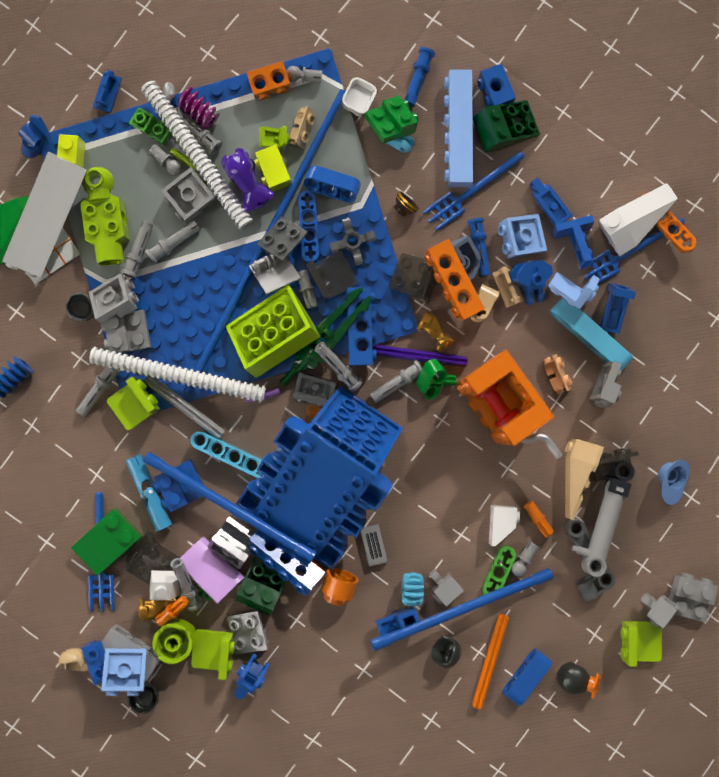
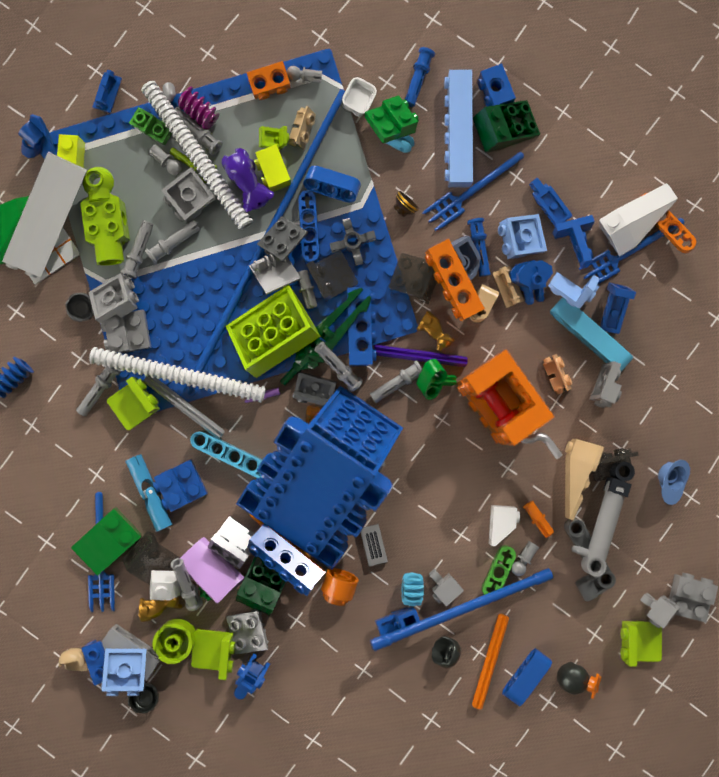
(172, 611): orange axle -> none
(299, 548): blue piece -> none

